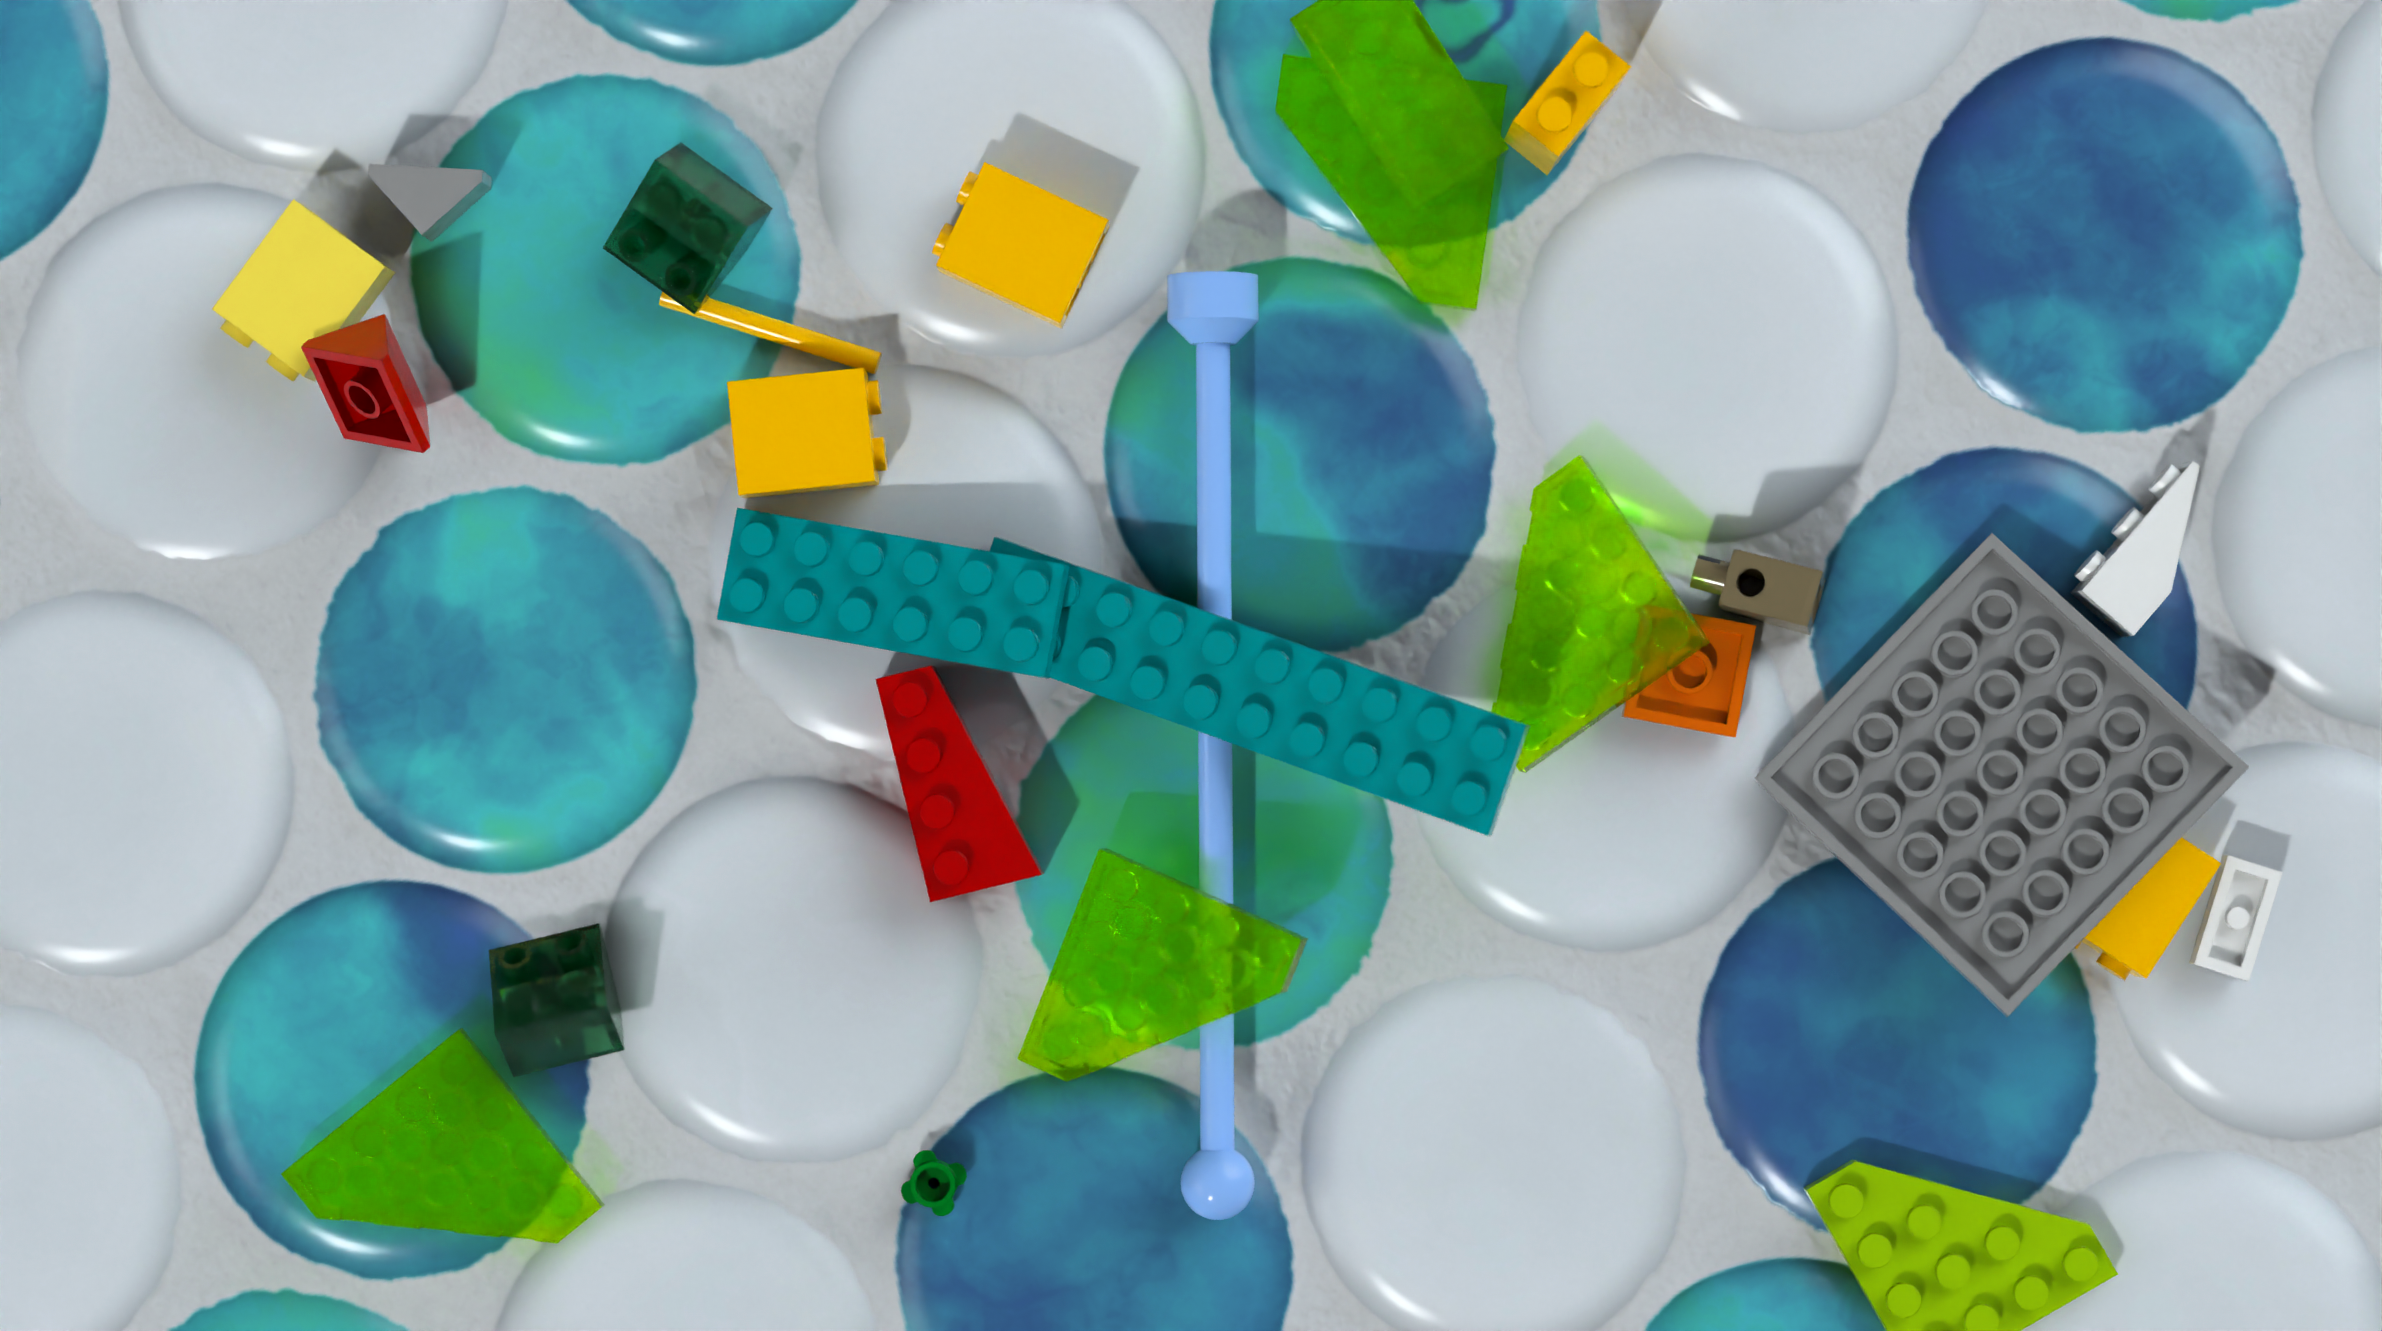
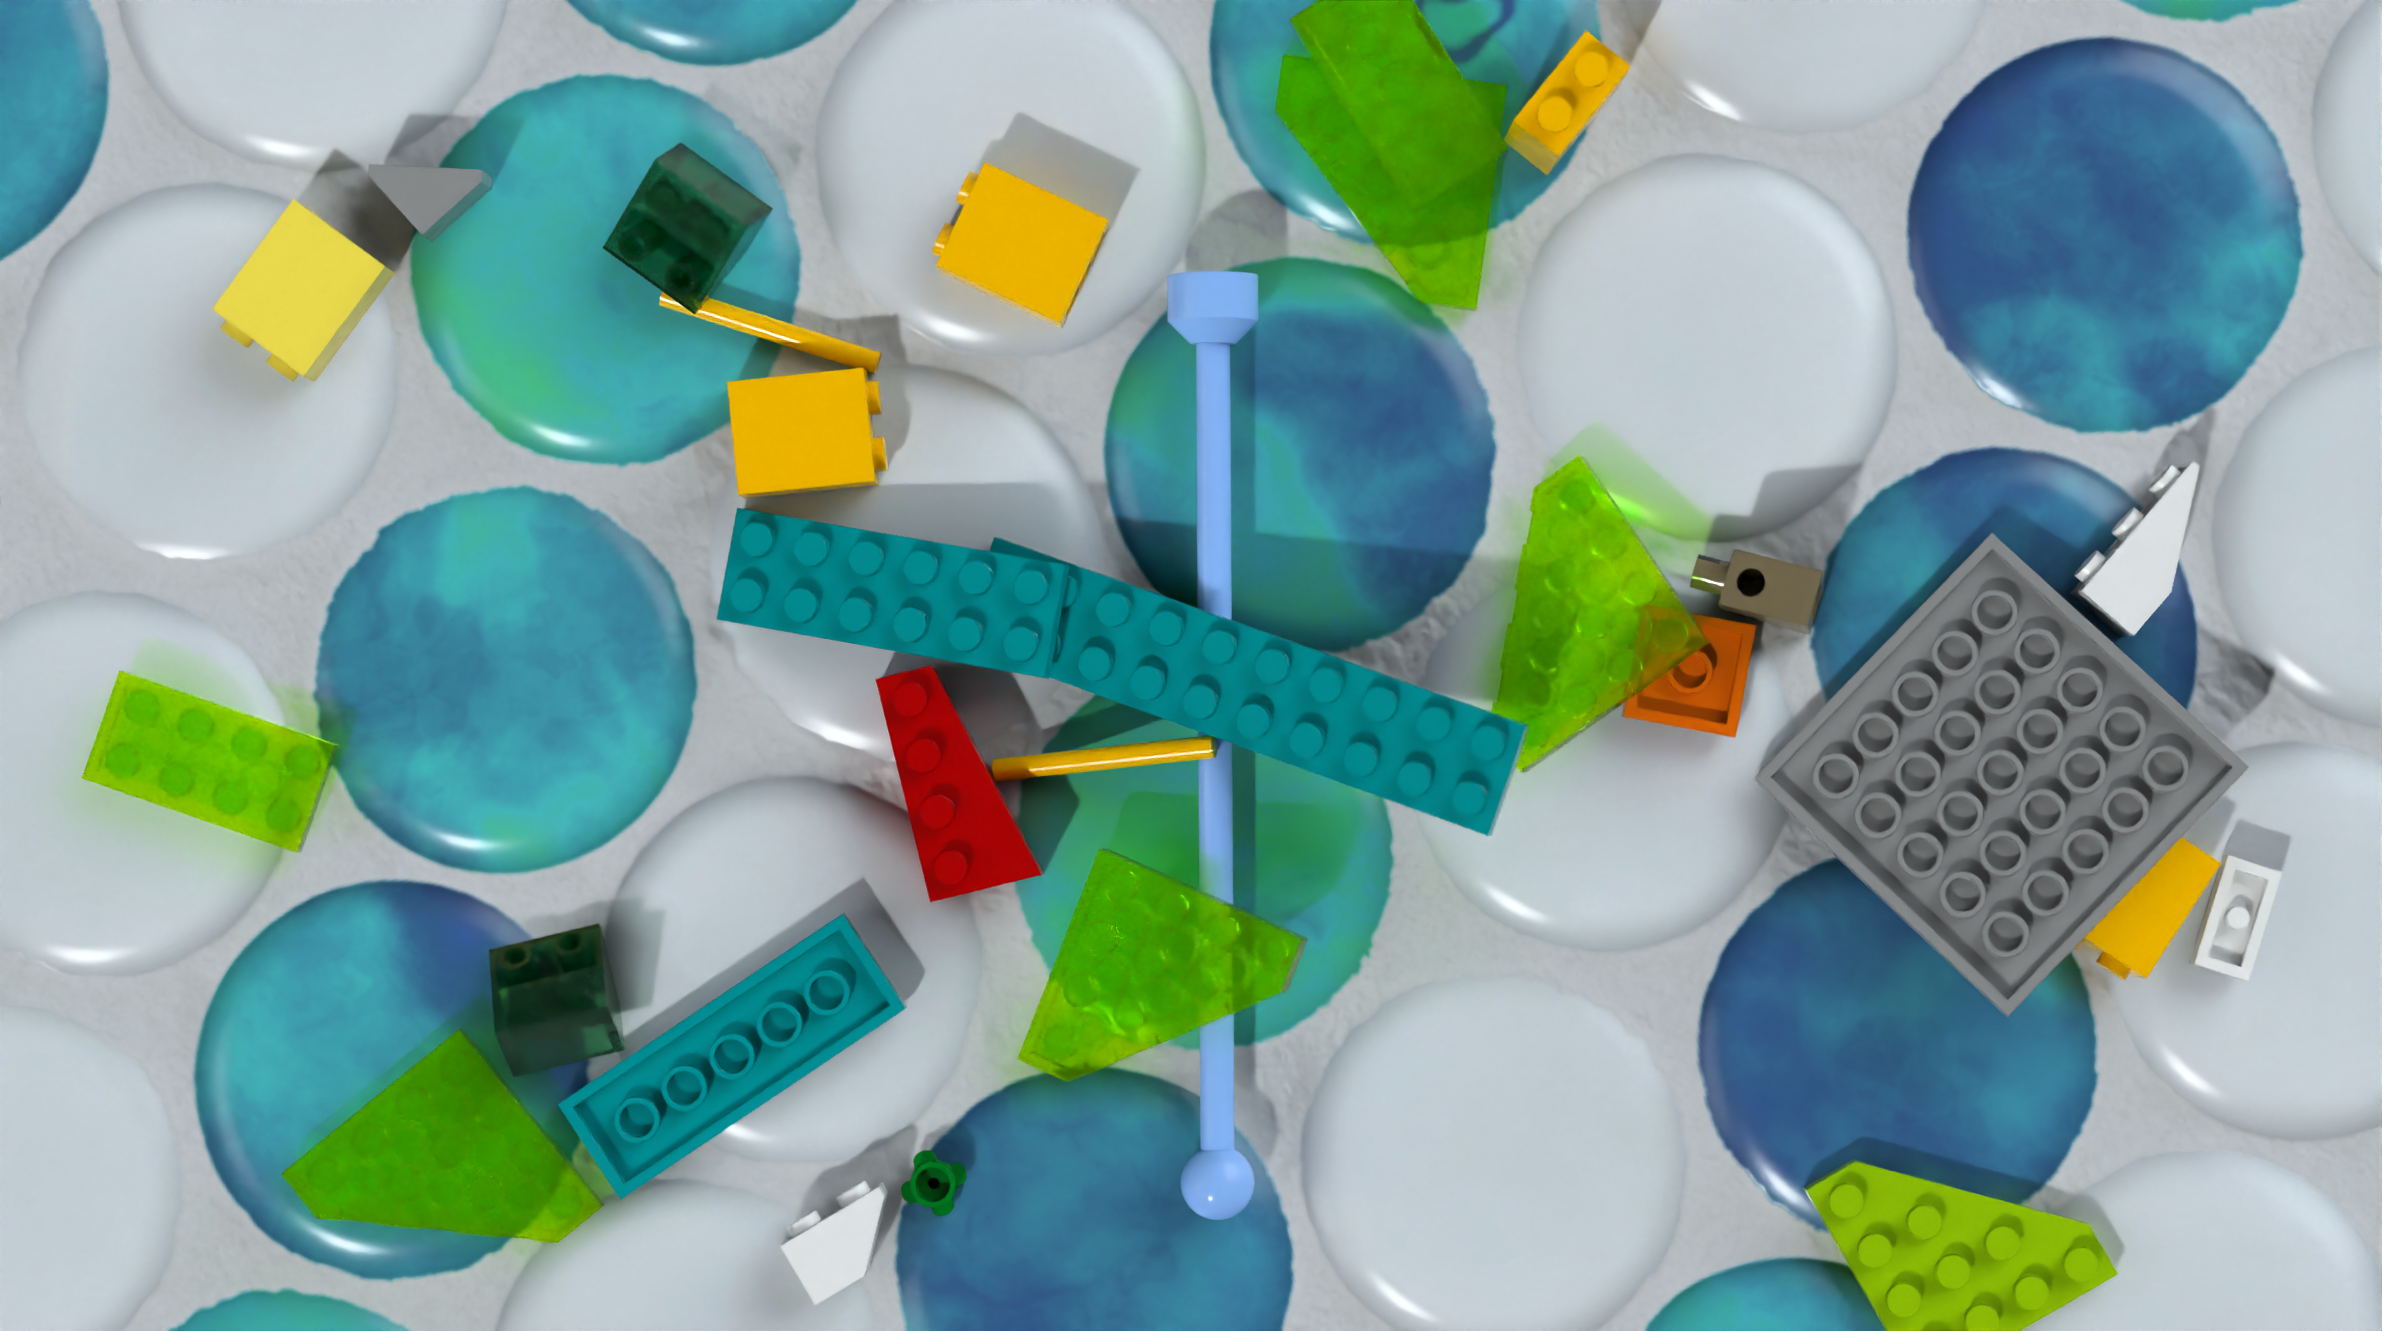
(210, 761): none -> clear neon green plate
(370, 385): red slope -> none
(732, 1056): none -> teal plate
(838, 1247): none -> white slope
(1104, 758): none -> yellow bar

